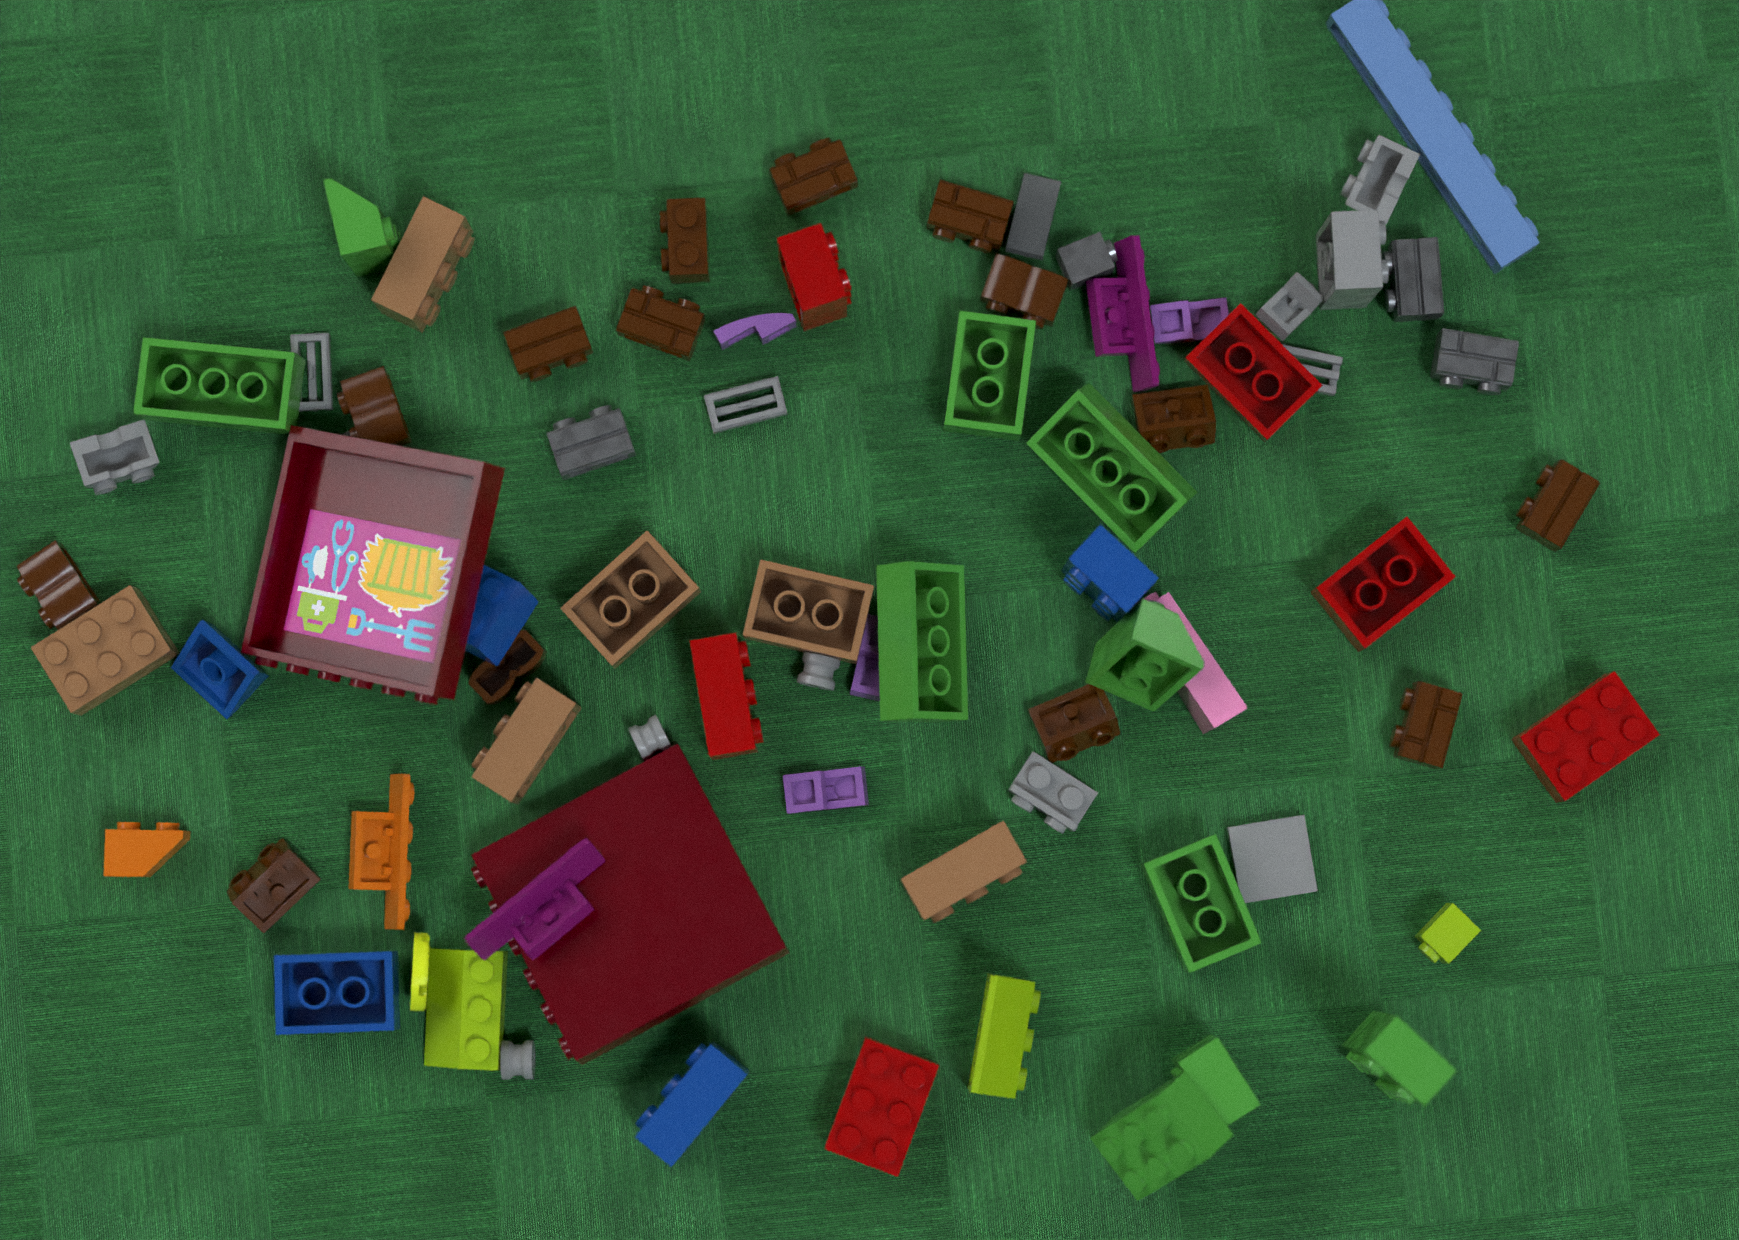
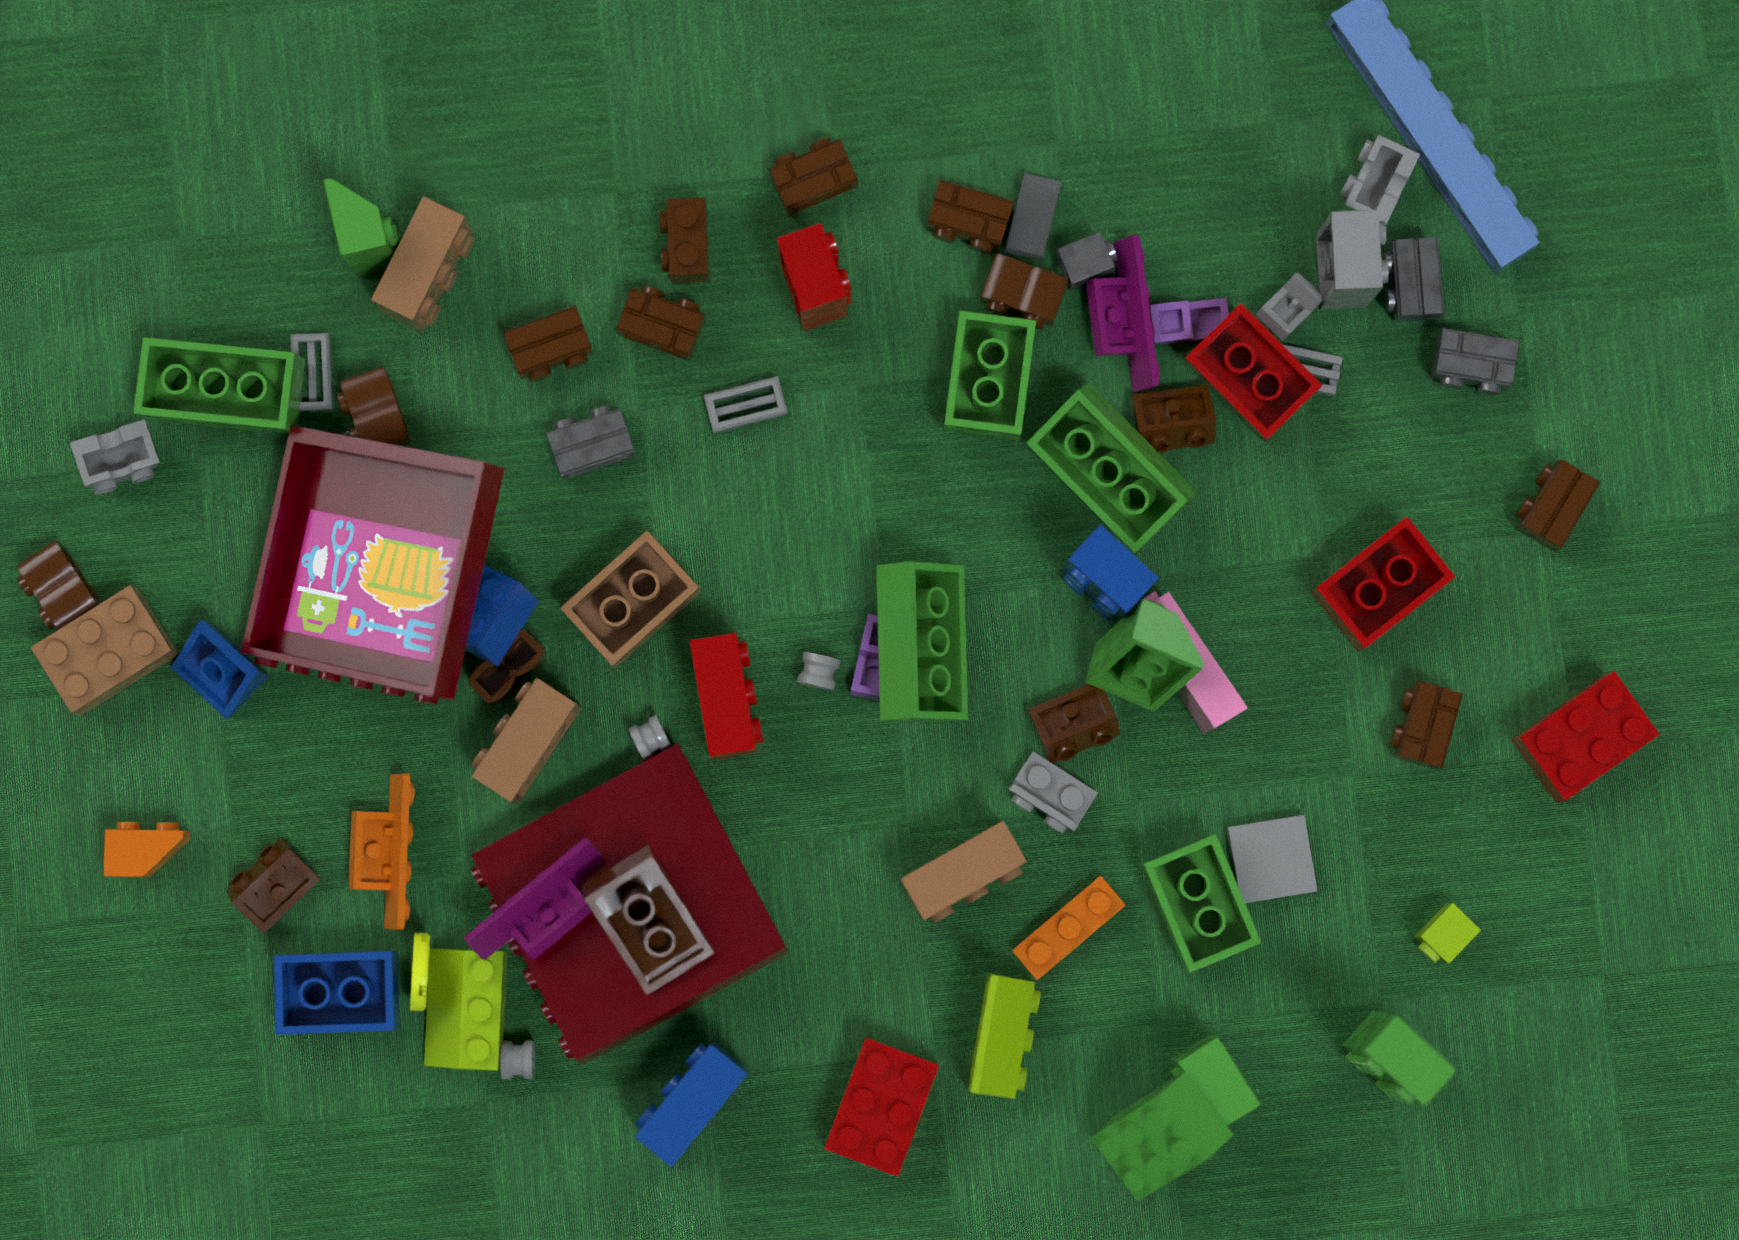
(647, 919): none -> reddish brown slope
(765, 325): medium lavender slope -> none
(808, 611): medium nougat brick -> none
(825, 790): medium lavender slope -> none
(1068, 927): none -> orange plate

